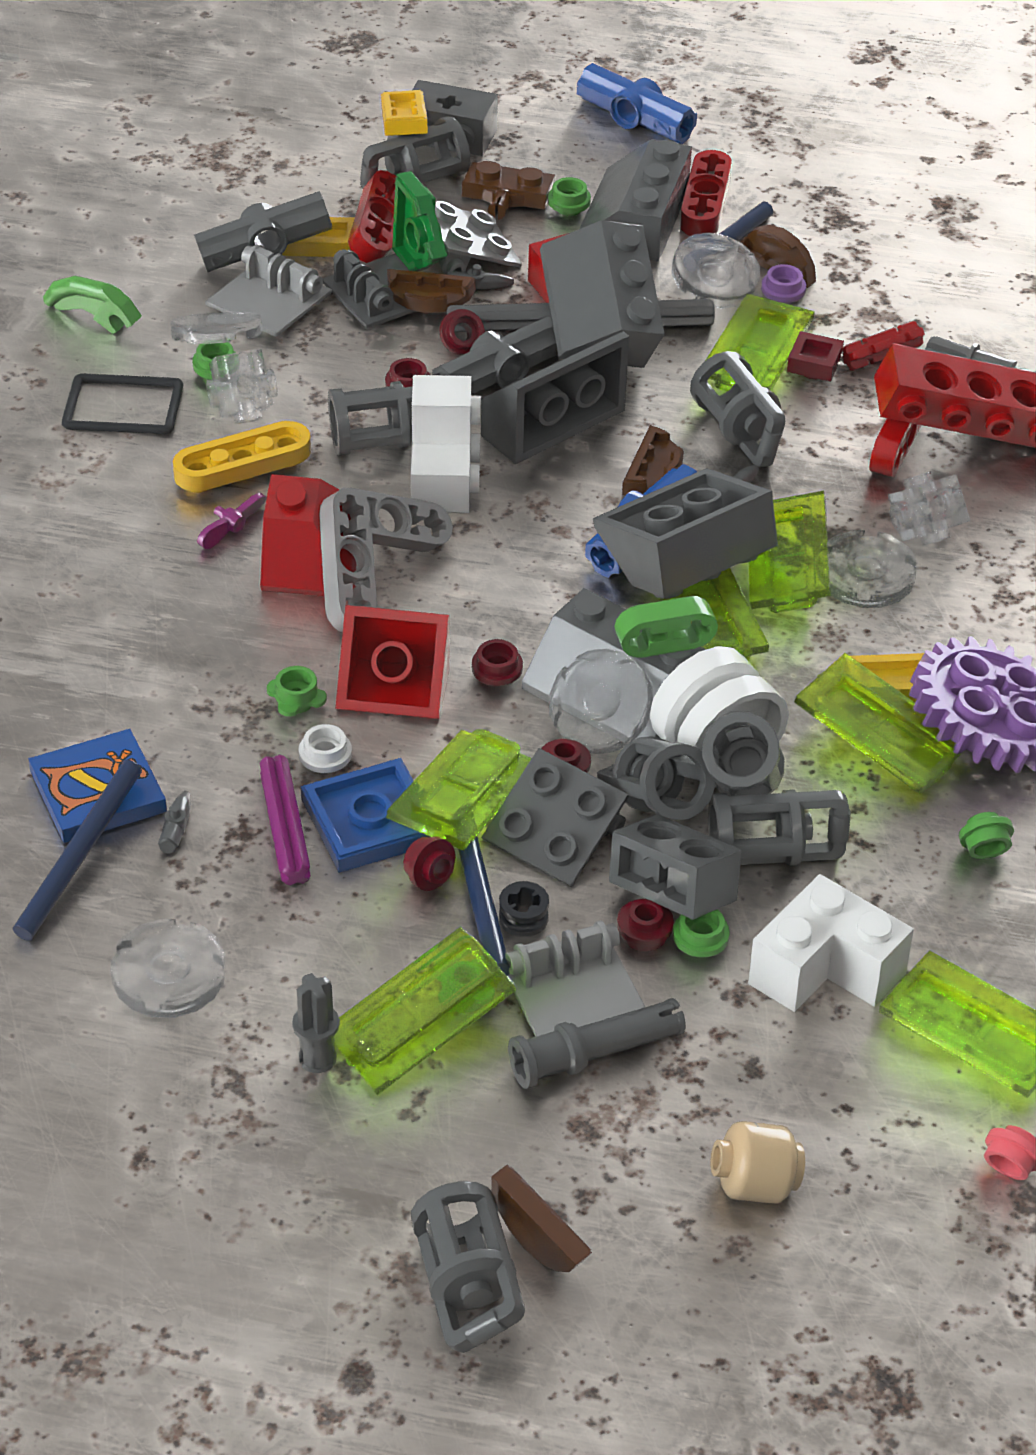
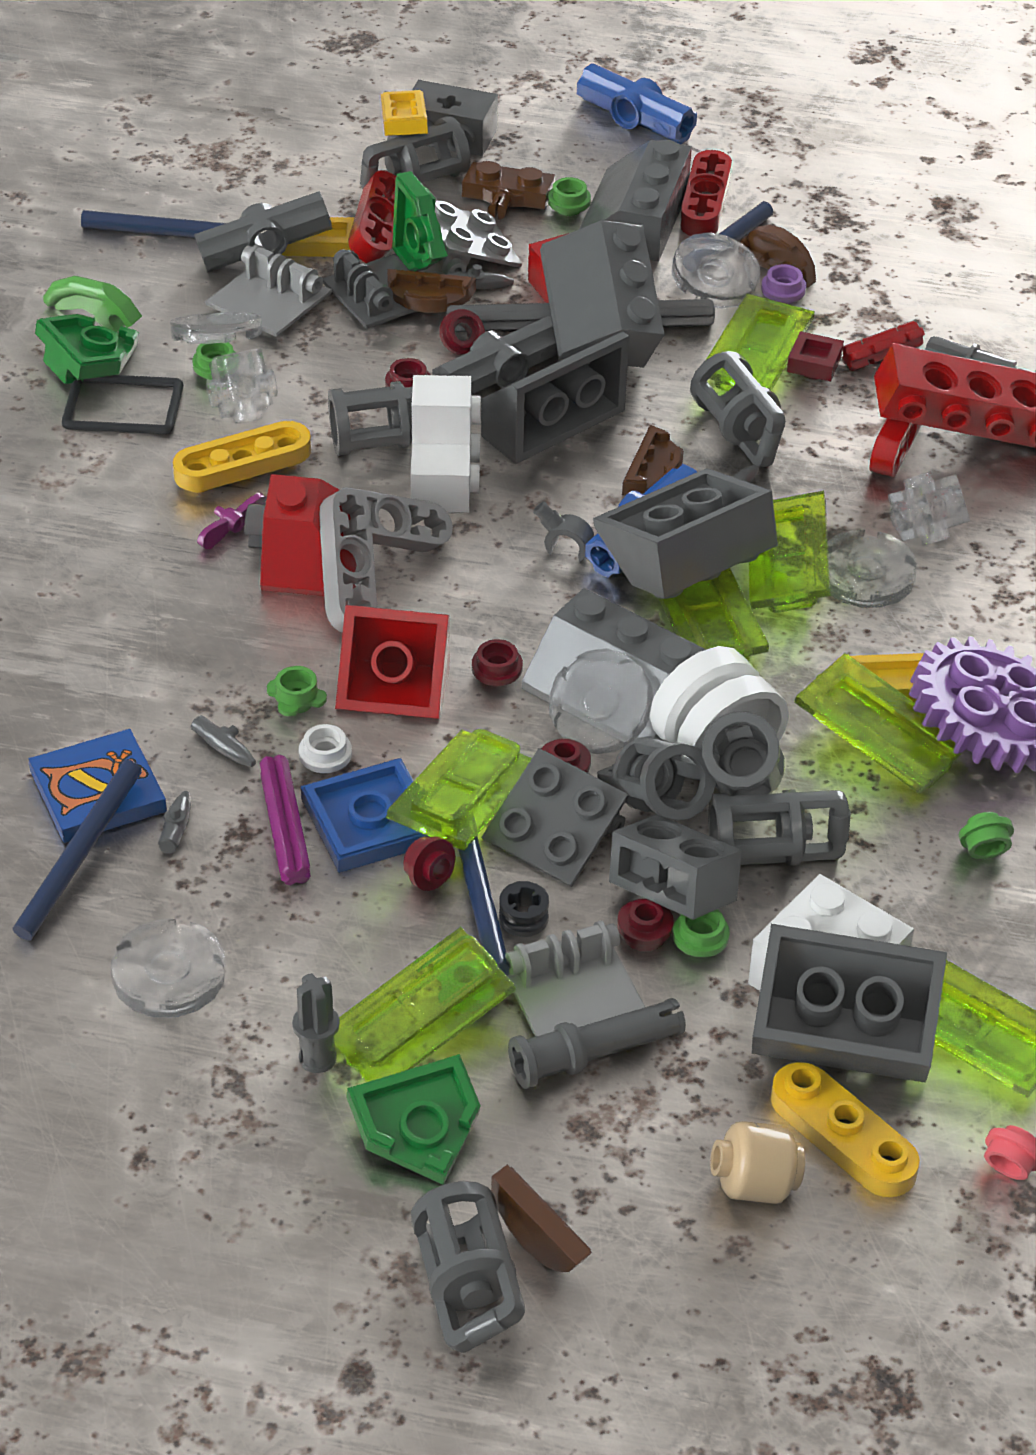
(82, 350): none -> green plate
(144, 224): none -> dark blue bar
(223, 740): none -> dark grey helmet
(254, 524): none -> dark grey piece
(418, 1116): none -> green plate
(565, 525): none -> dark grey piece
(666, 626): bright green beam -> none
(849, 1003): none -> dark grey slope
(852, 1146): none -> yellow plate

